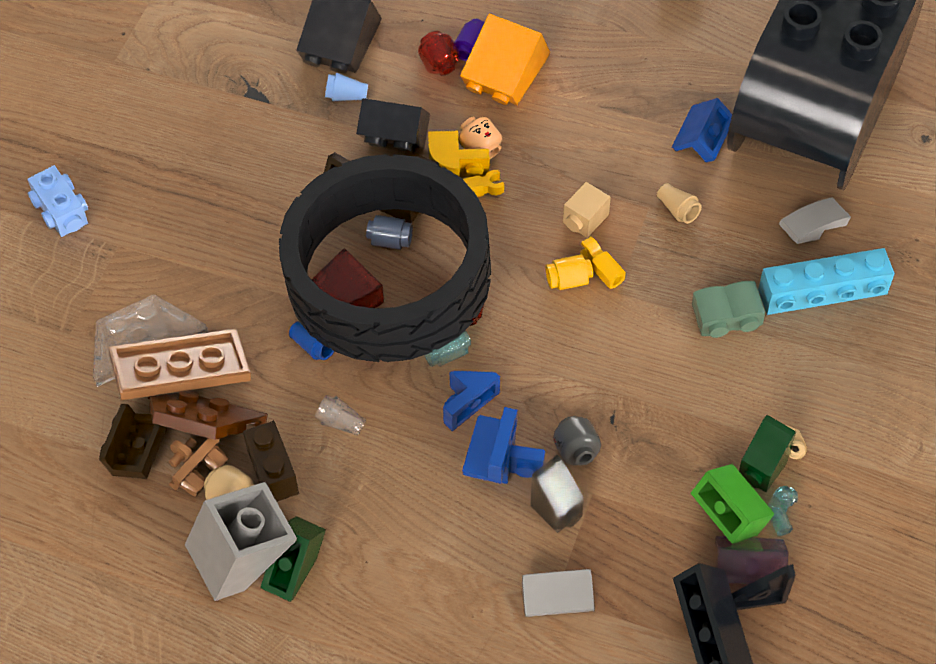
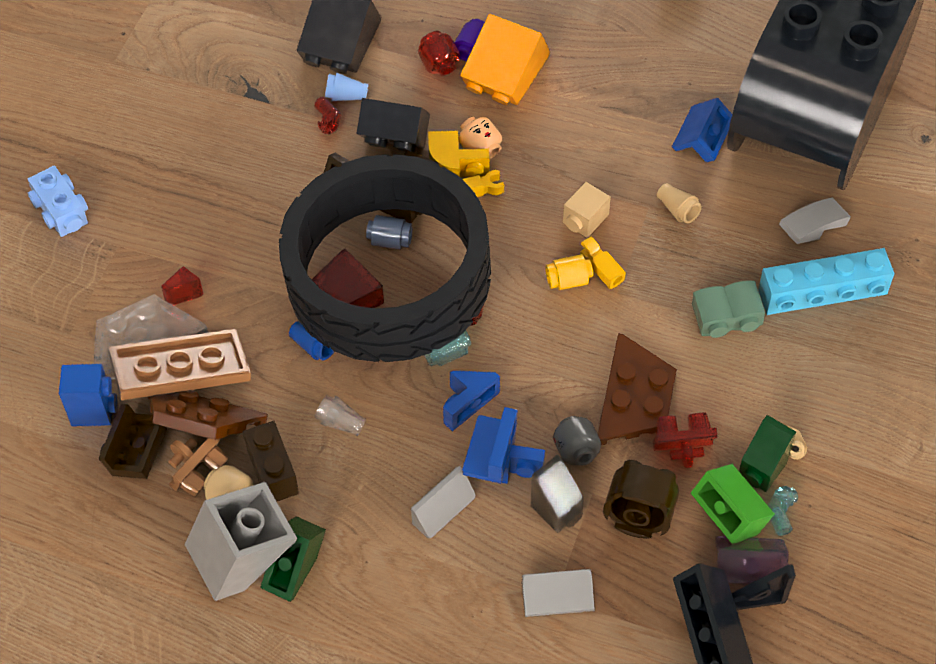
(87, 395): none -> blue brick
(182, 287): none -> clear red slope
(330, 118): none -> clear red arm
(442, 503): none -> light grey slope
(636, 392): none -> reddish brown wing
(641, 499): none -> dark brown brick
(698, 435): none -> clear red hips

